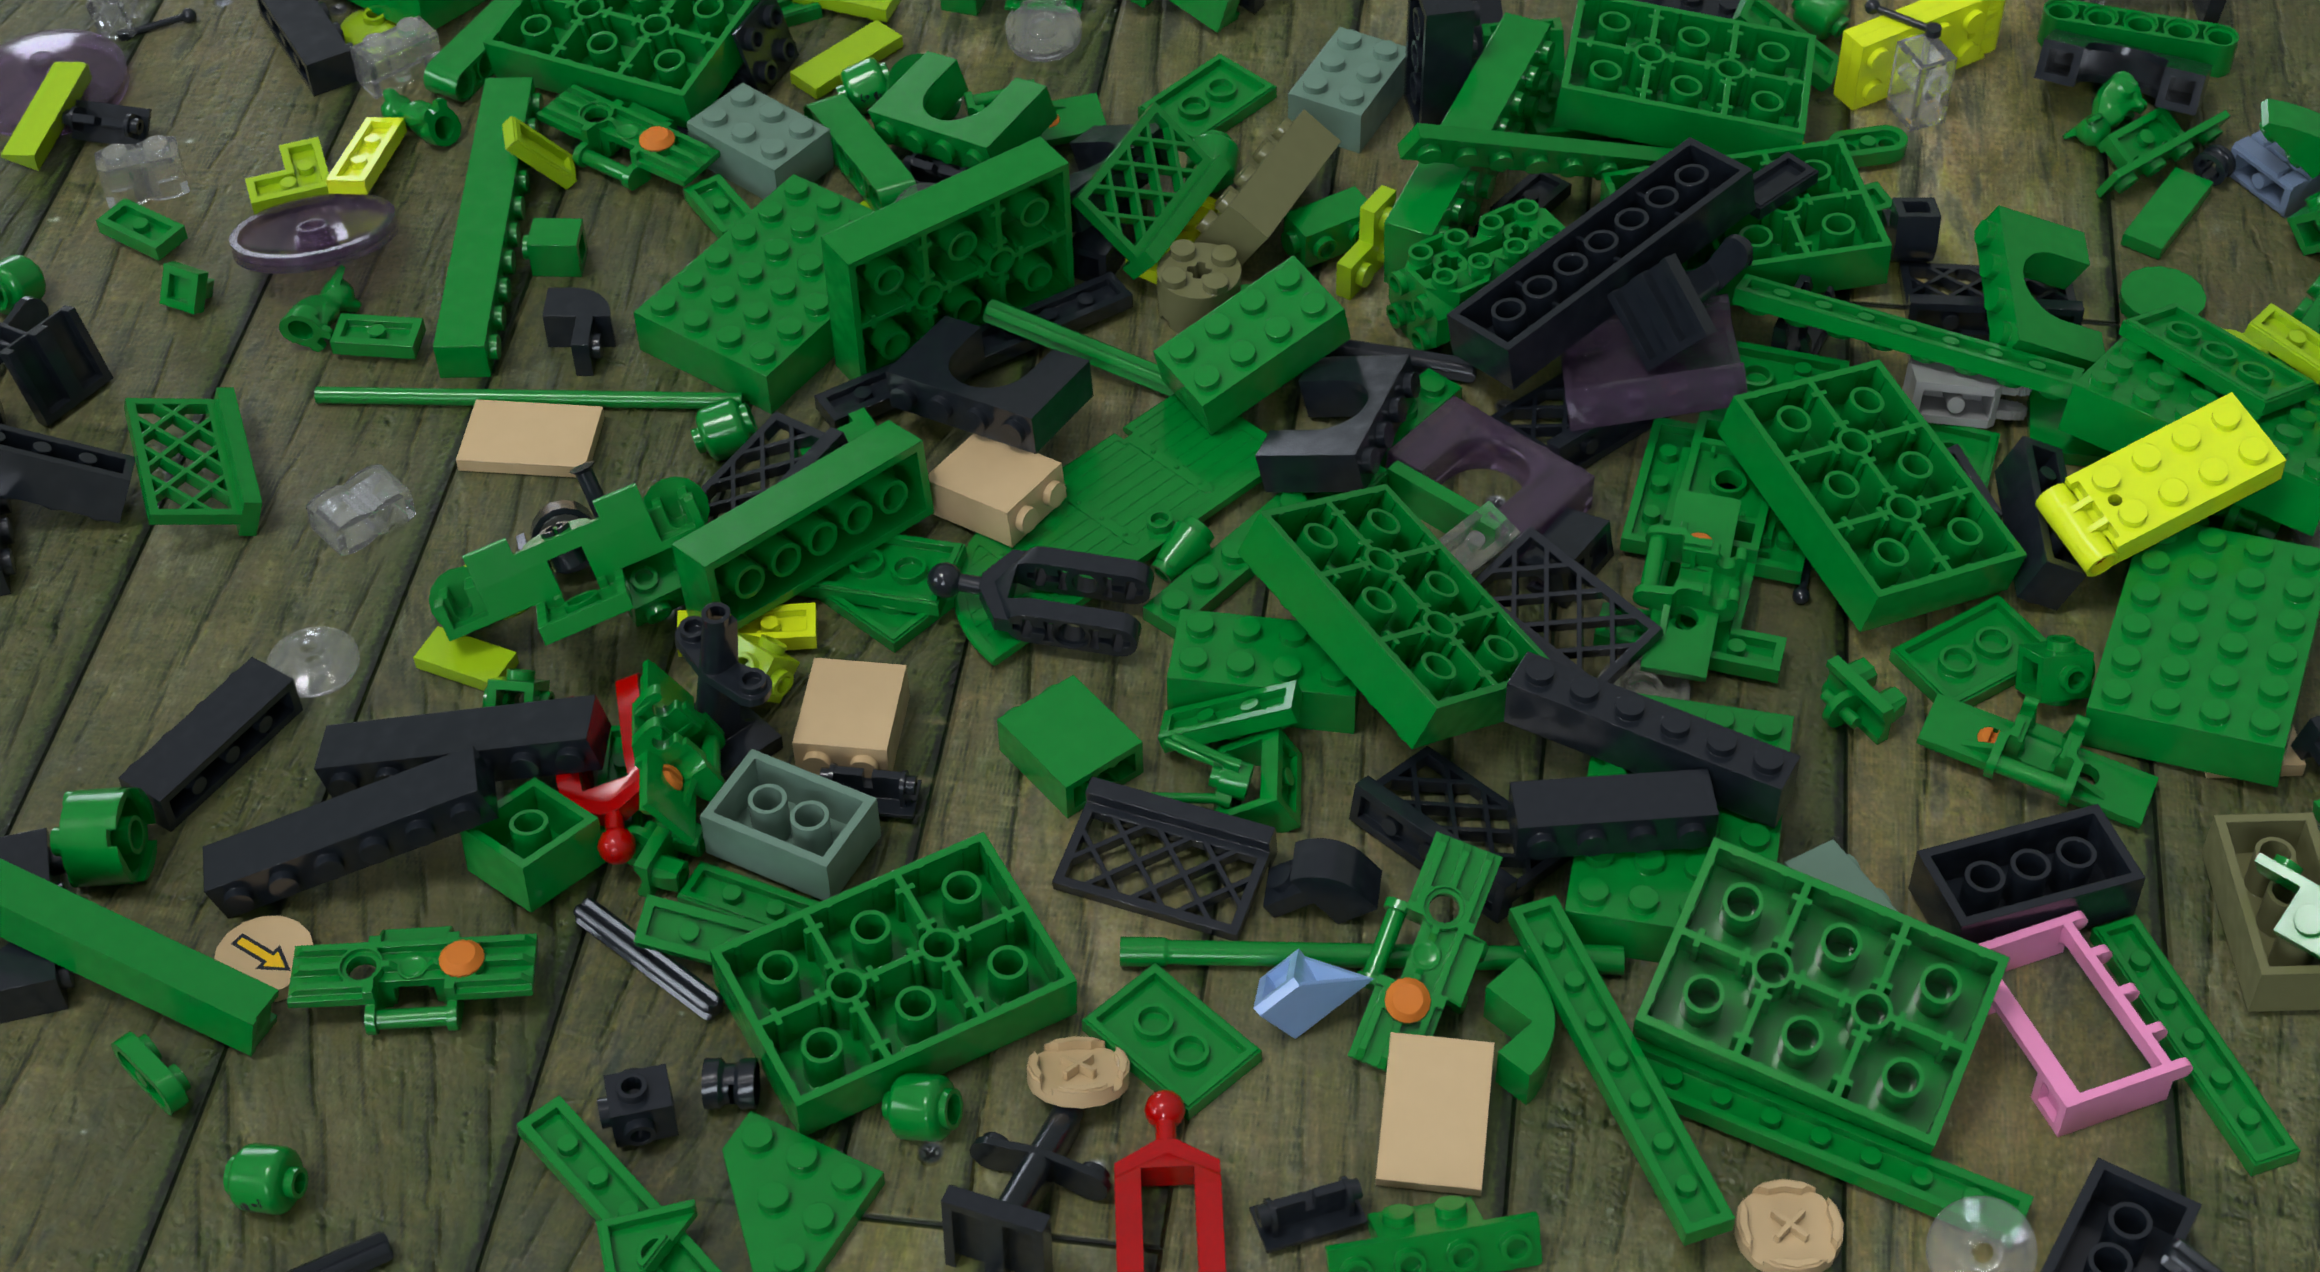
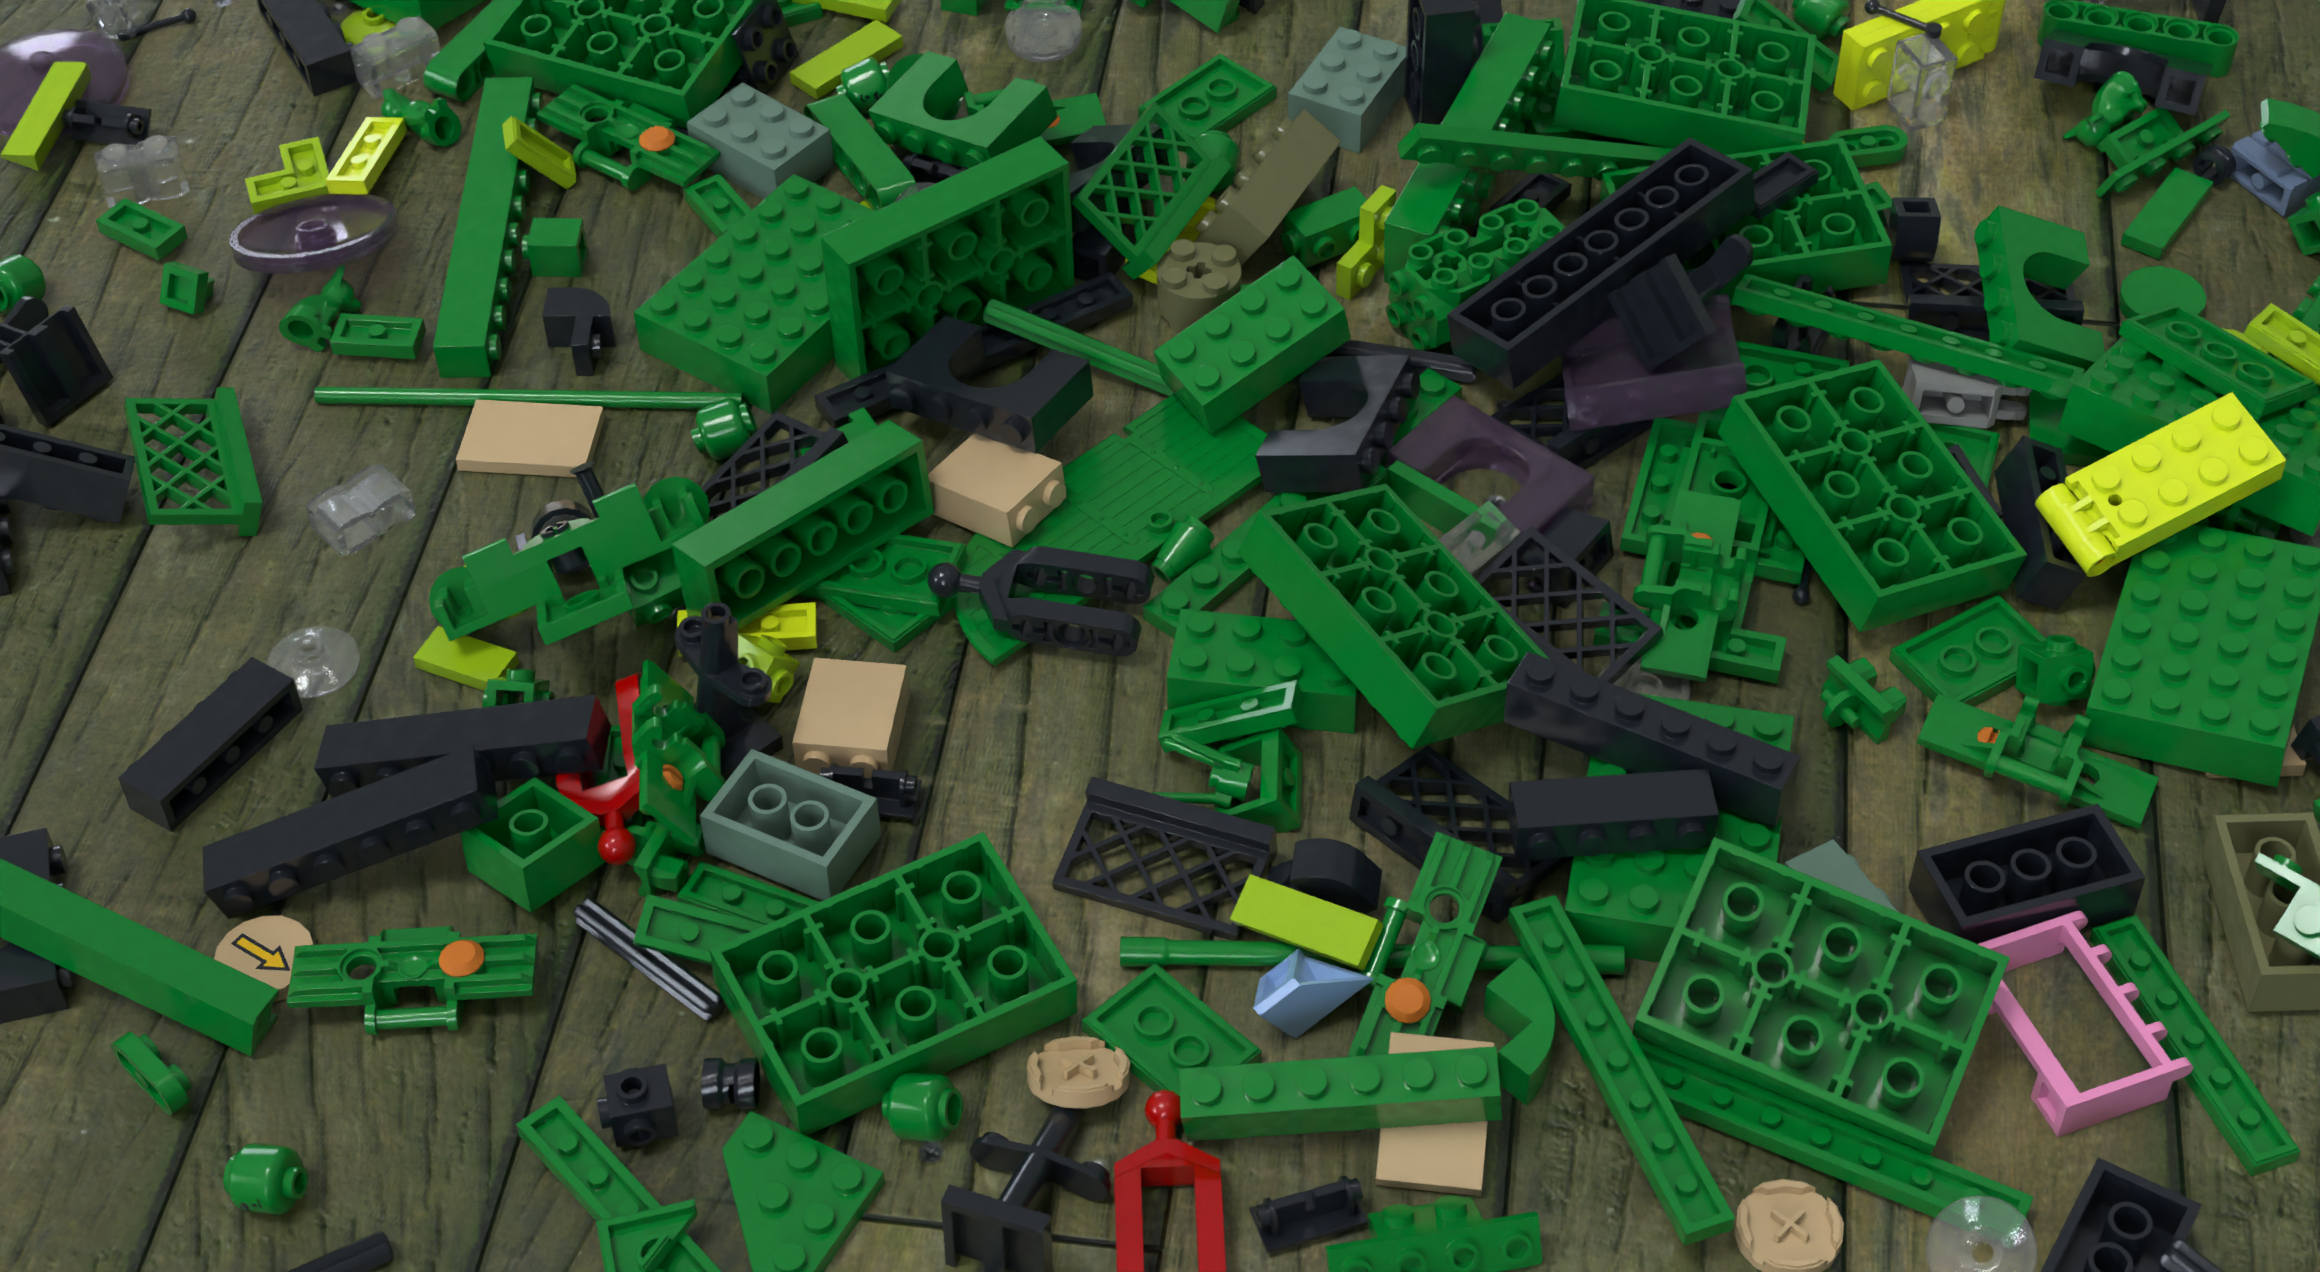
(105, 836): green brick -> none
(1067, 740): green brick -> none
(1307, 922): none -> lime tile
(1340, 1094): none -> green brick

